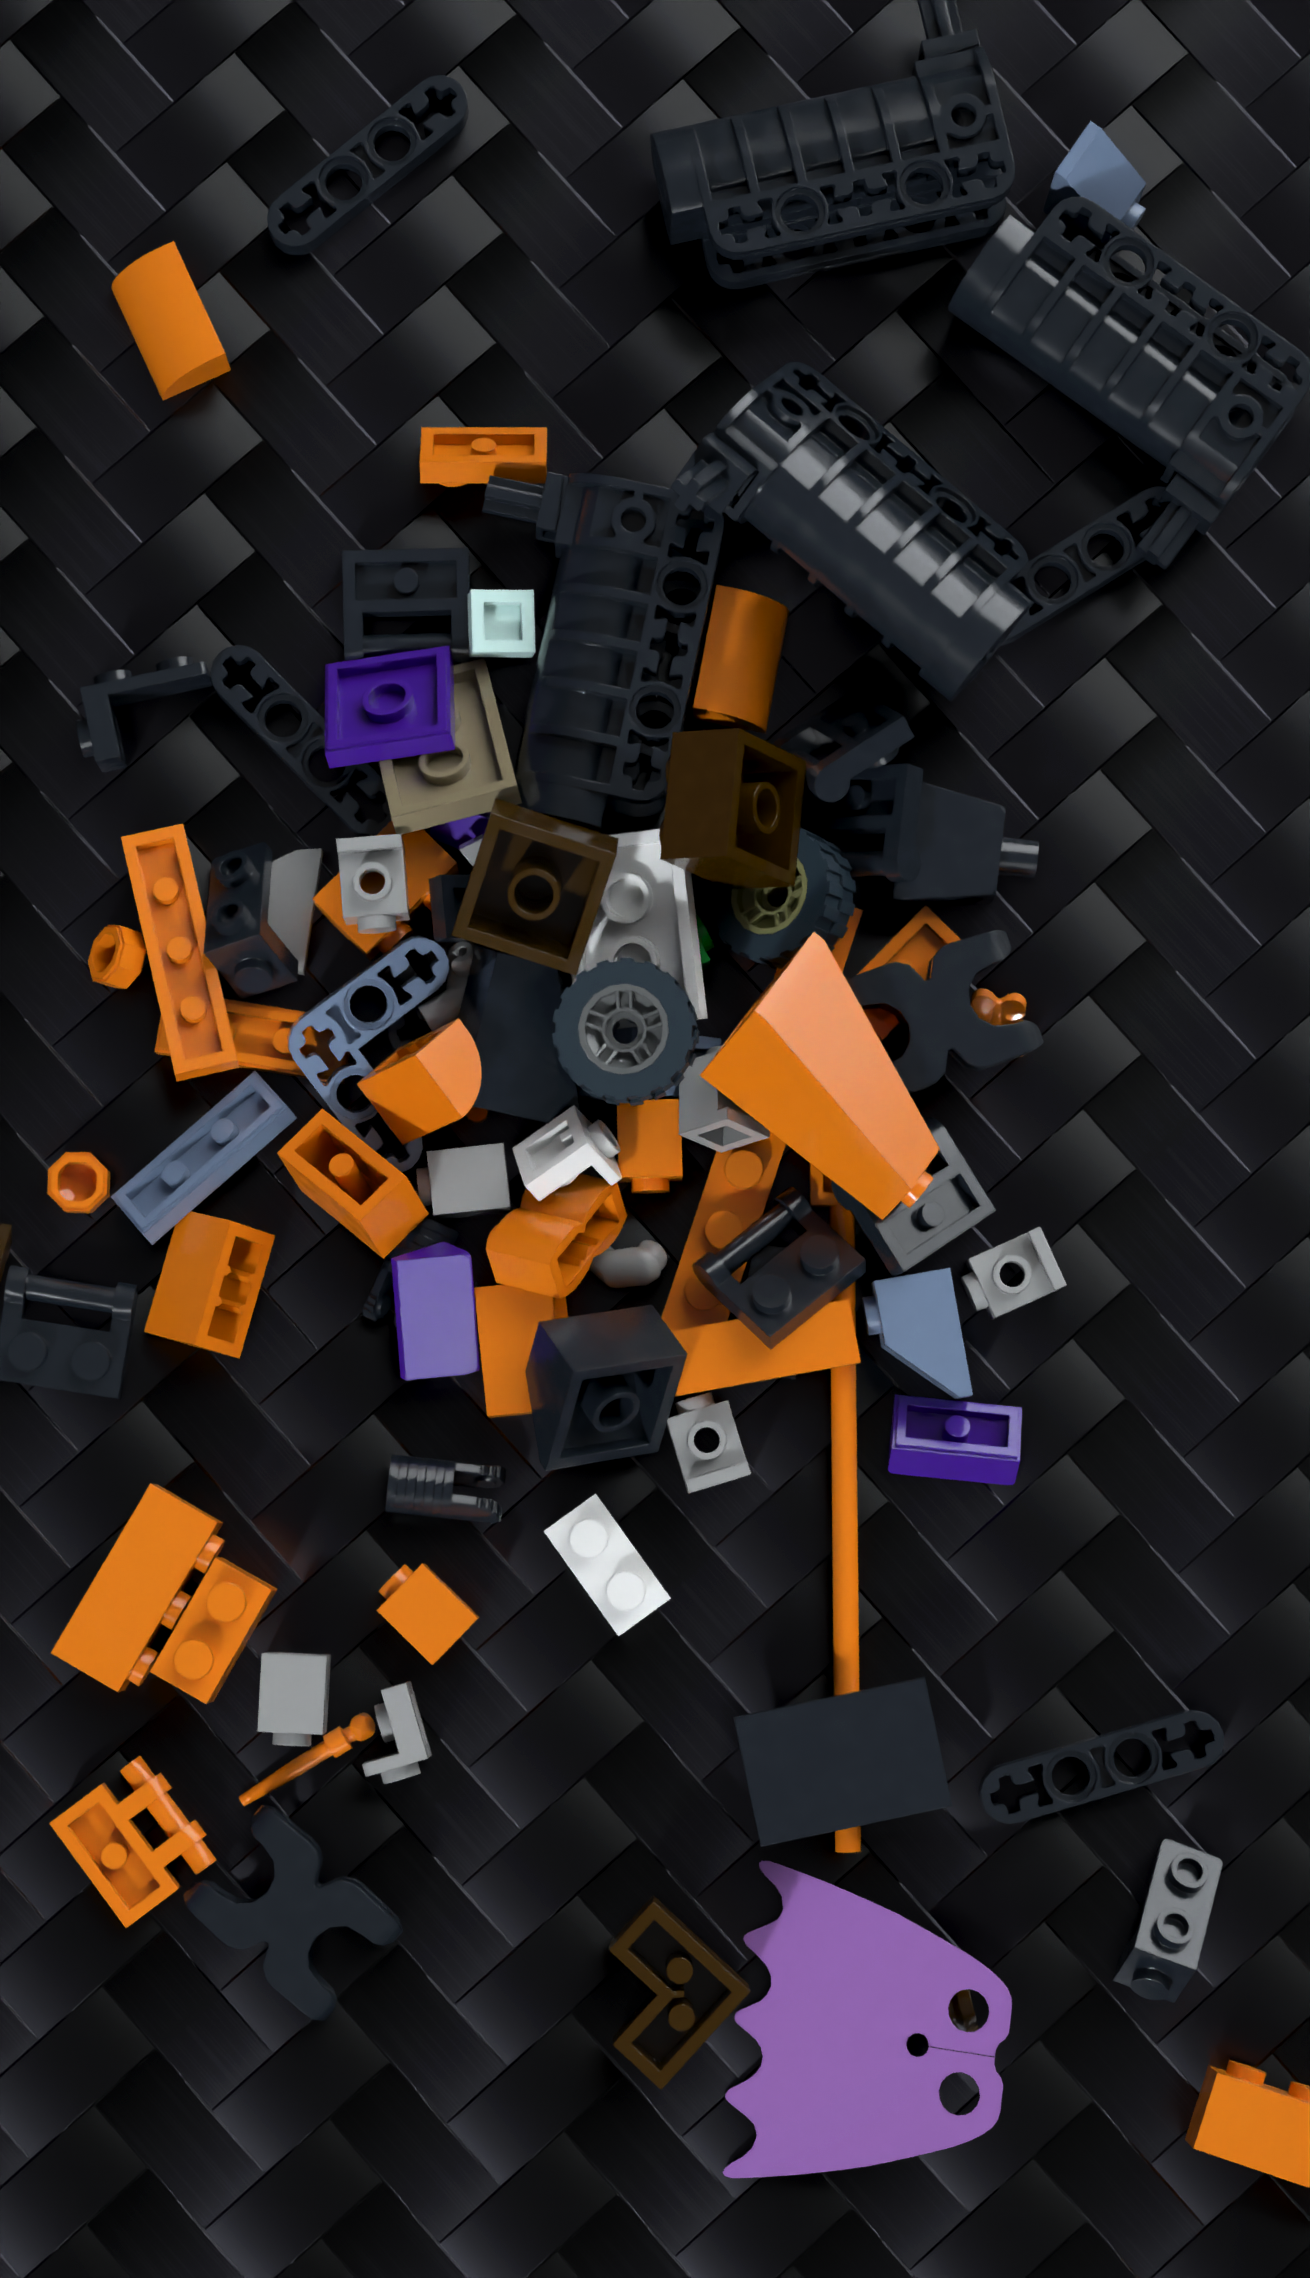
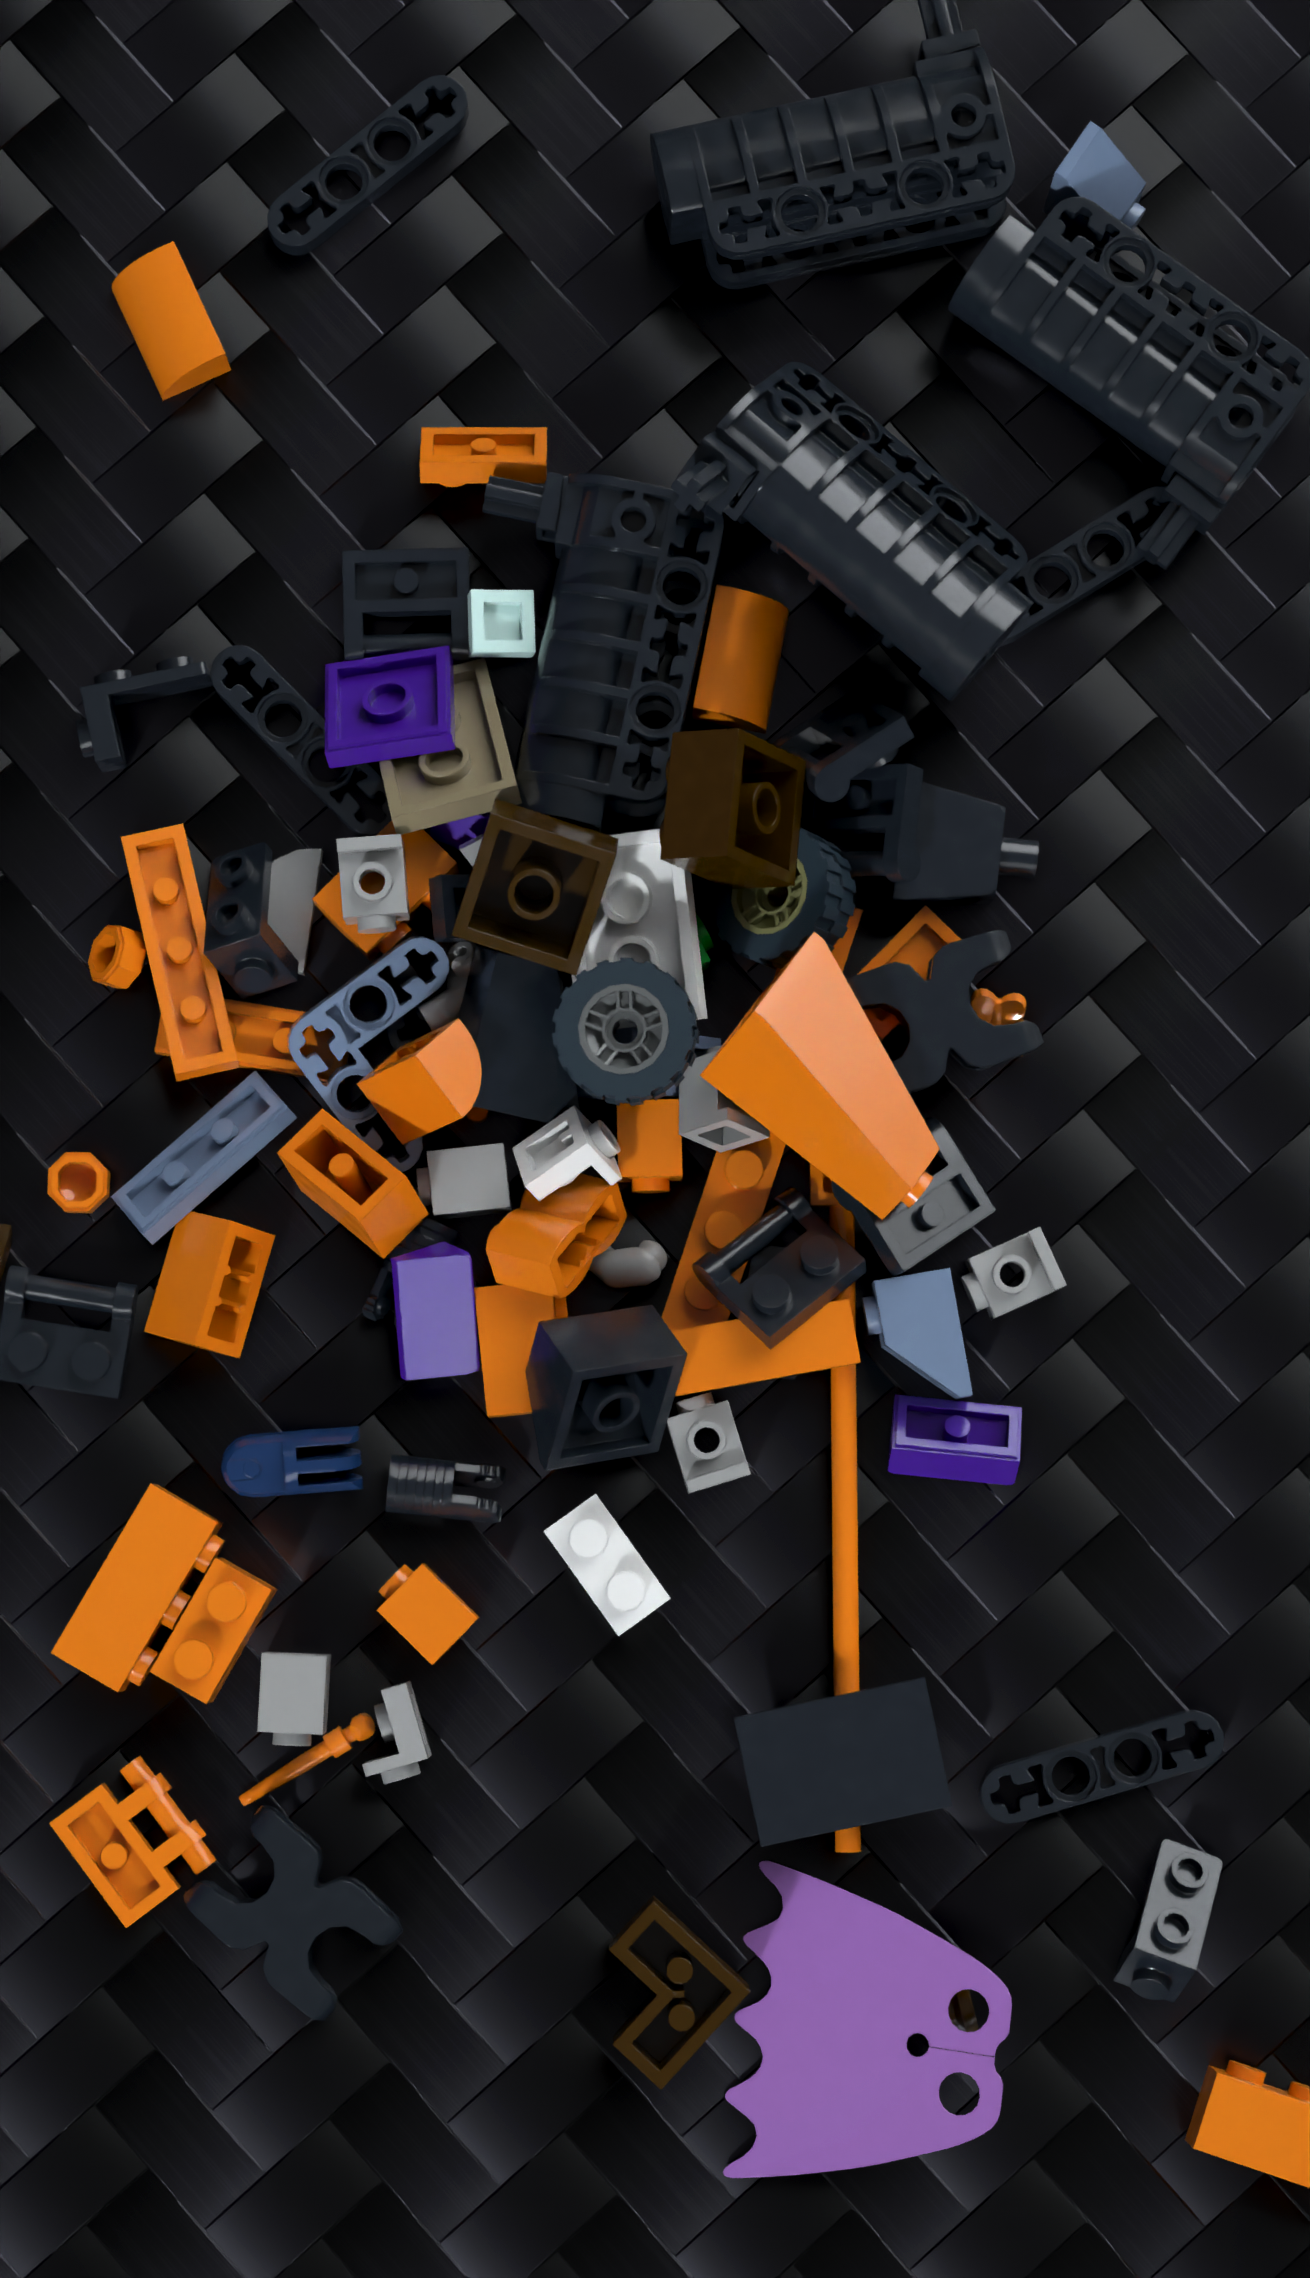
(270, 1464): none -> dark blue arm

